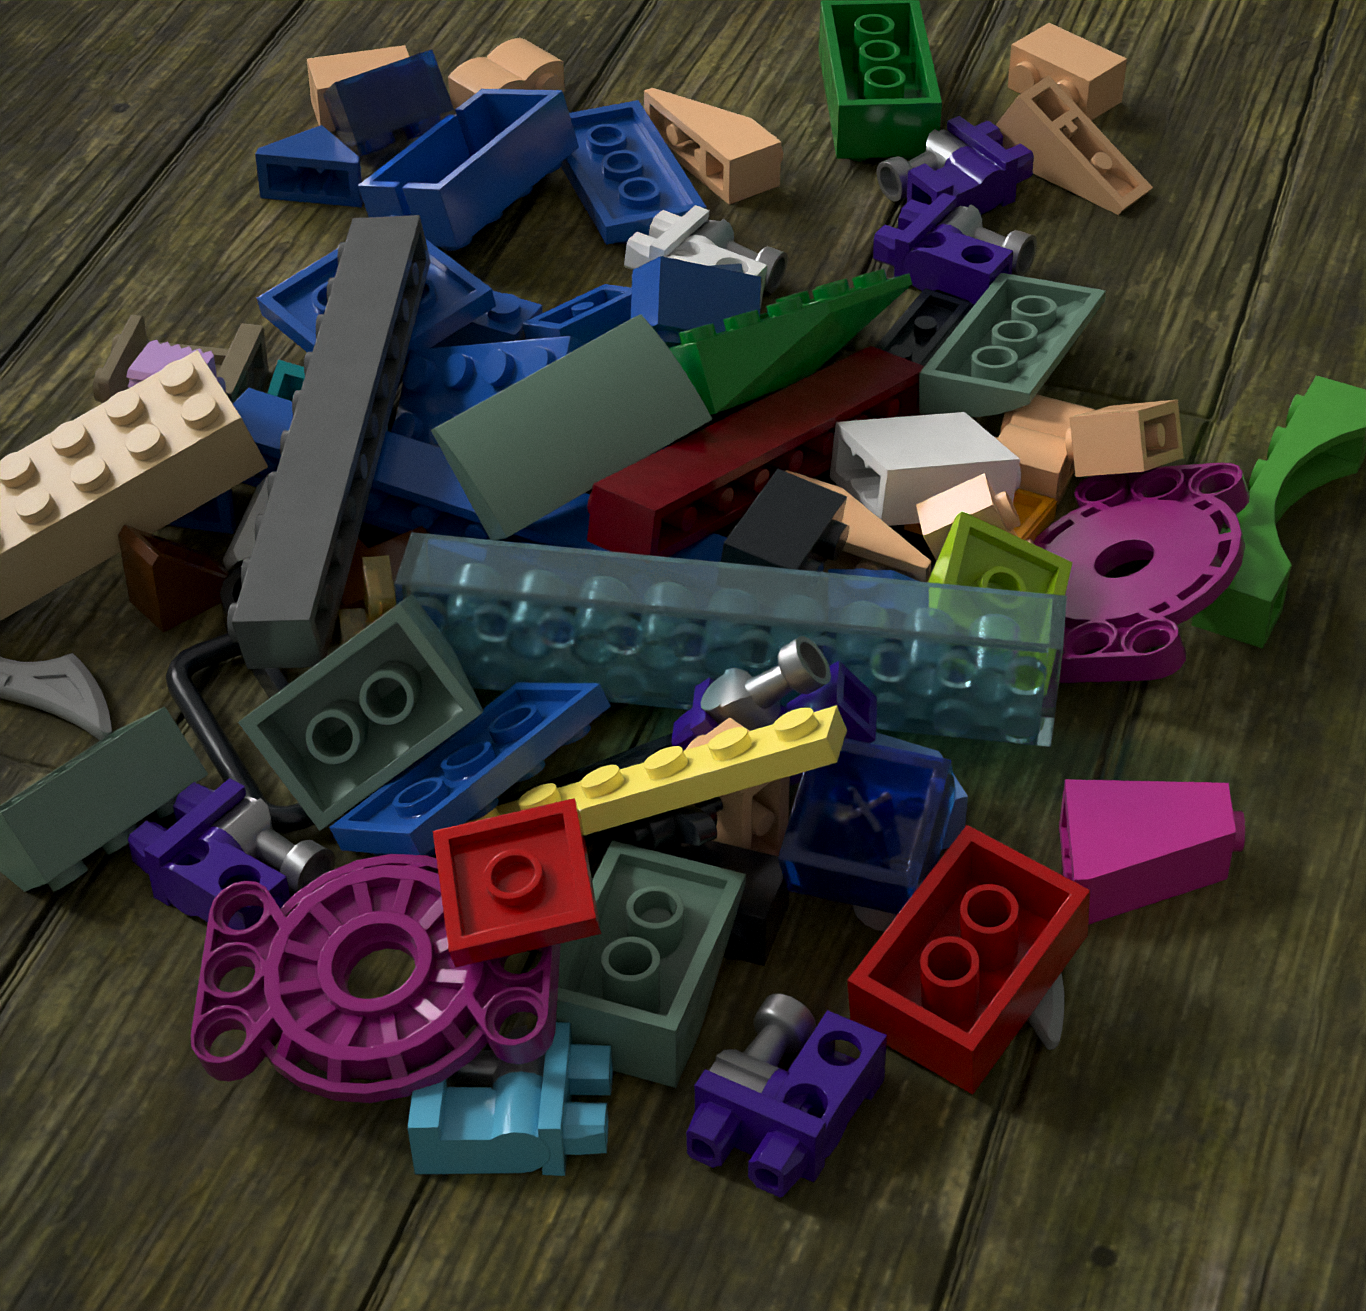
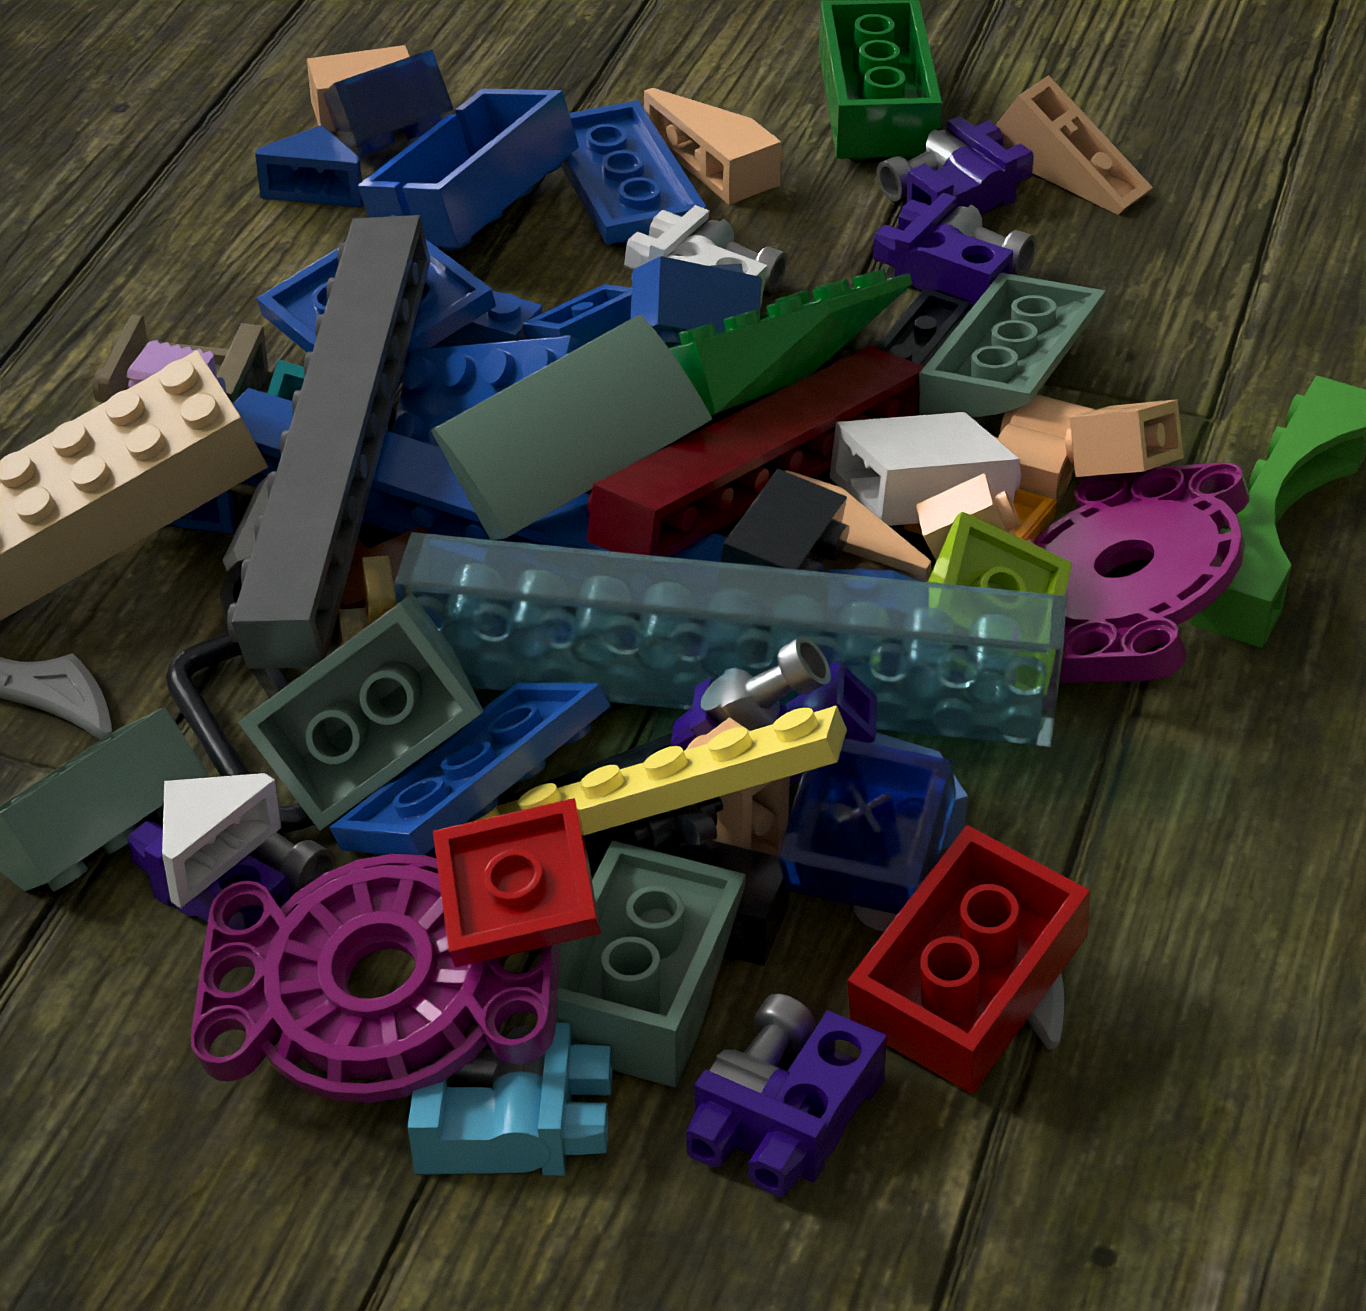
(168, 578): reddish brown slope -> none
(213, 827): none -> white slope
(509, 66): light nougat brick -> none
(1079, 67): light nougat brick -> none
(1146, 840): dark pink slope -> none

